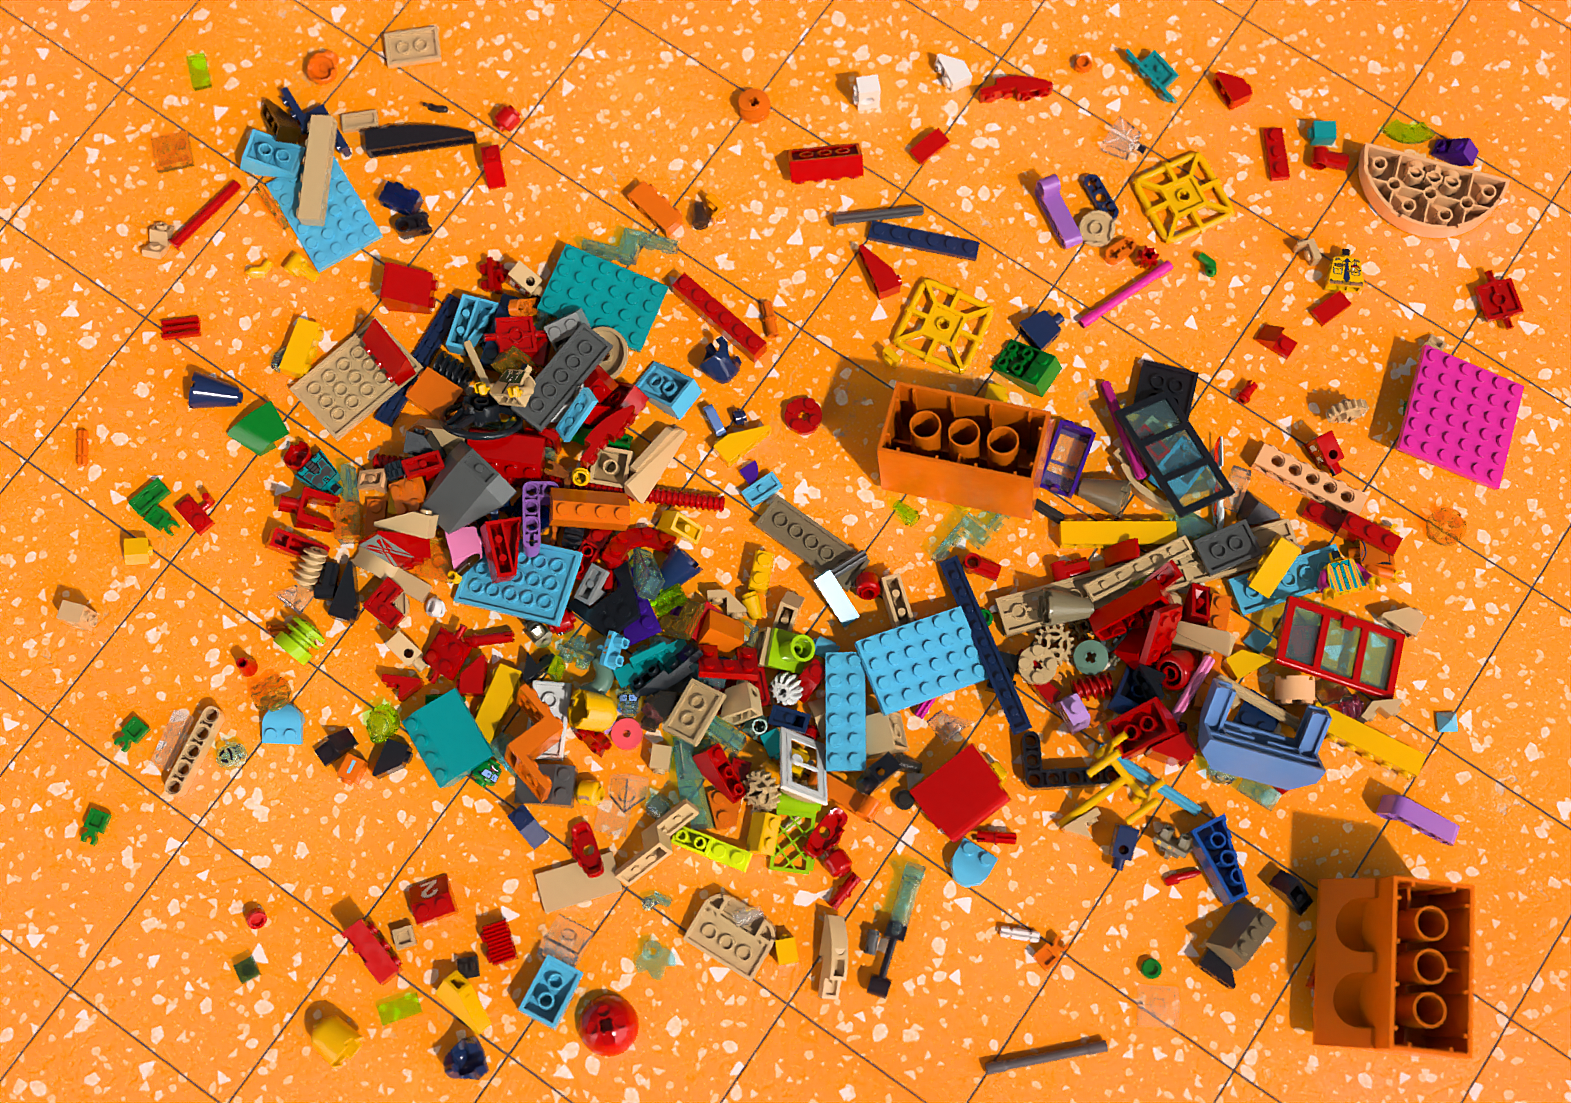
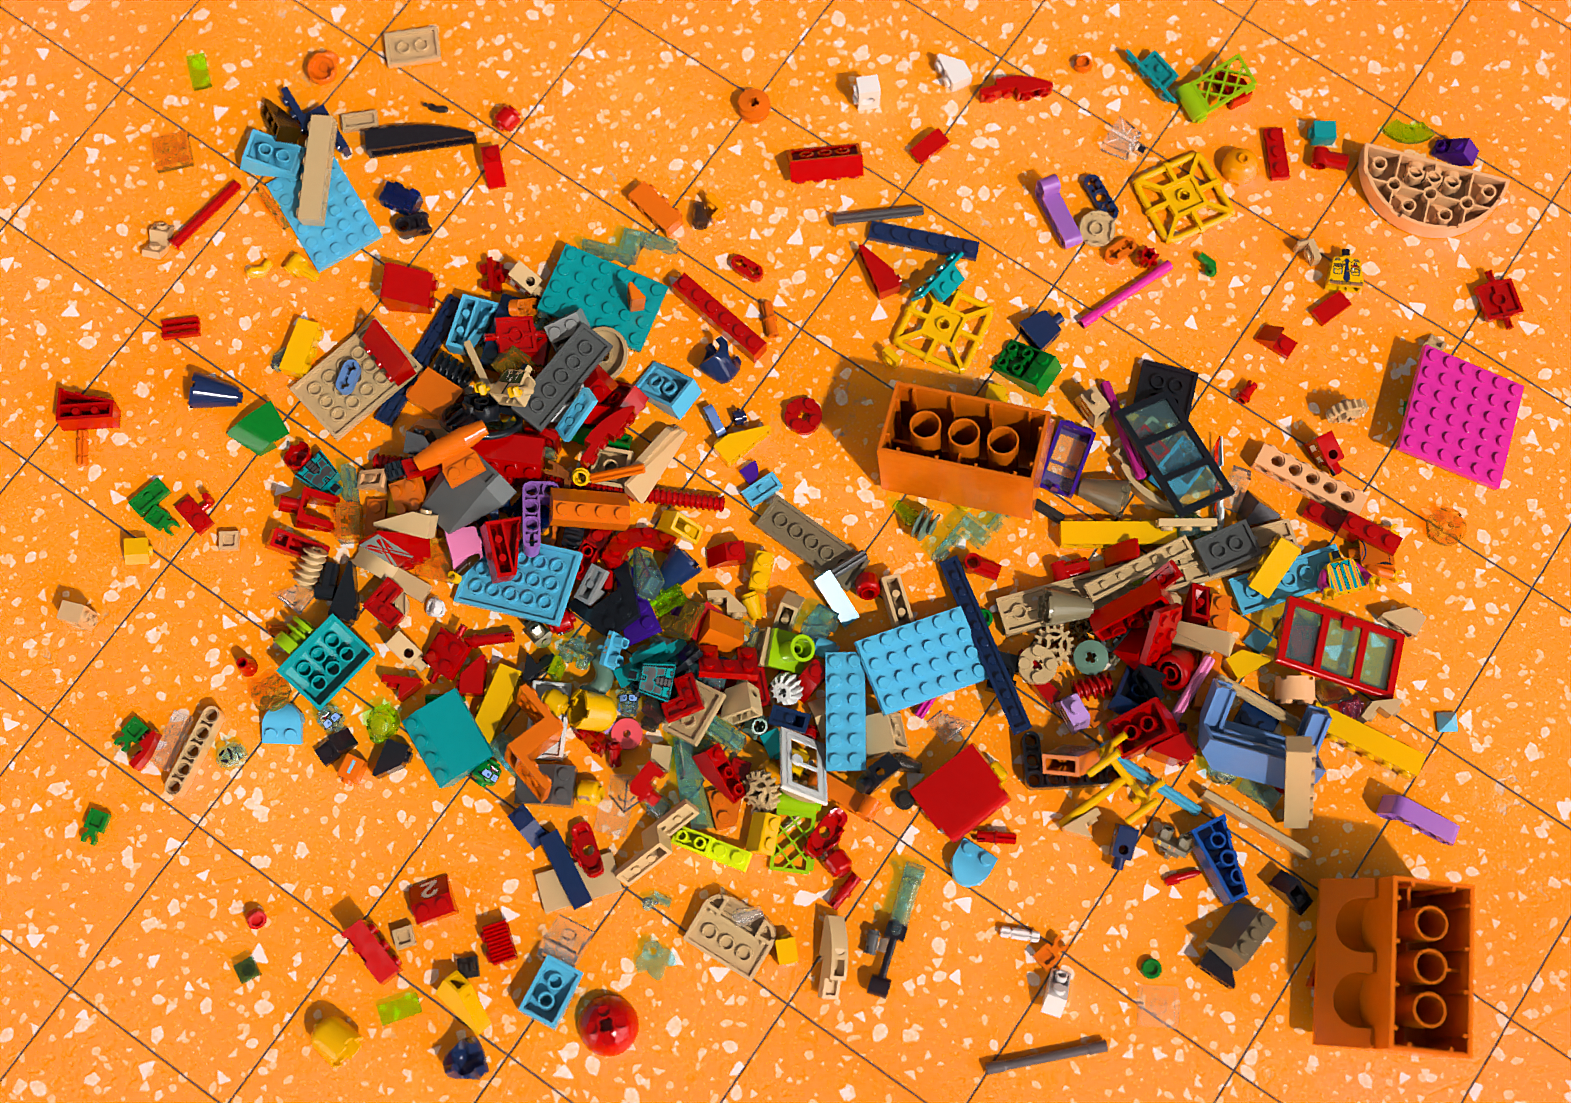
(85, 412): none -> red wedge
(149, 744): none -> red slope
(229, 541): none -> tan plate
(325, 662): none -> teal slope
(331, 719): none -> clear light blue head
(347, 377): none -> medium blue beam
(455, 454): none -> orange plate
(556, 701): none -> yellow head
(566, 869): none -> dark blue tile
(614, 754): none -> red pin
(617, 473): none -> orange axle
(635, 298): none -> orange slope
(643, 783): none -> red hips
(655, 678): none -> torso
(688, 700): none -> red plate
(727, 555): none -> red slope
(745, 272): none -> red beam
(820, 622): none -> clear light blue slope
(924, 526): none -> sand green piece
(943, 281): none -> teal bracket
(1056, 993): none -> white slope
(1070, 760): none -> orange brick
(1092, 405): none -> tan torso
(1186, 524): none -> tan plate
(1197, 105): none -> lime piece
(1239, 166): none -> light orange cylinder
(1256, 825): none -> tan tile
(1298, 780): none -> tan brick

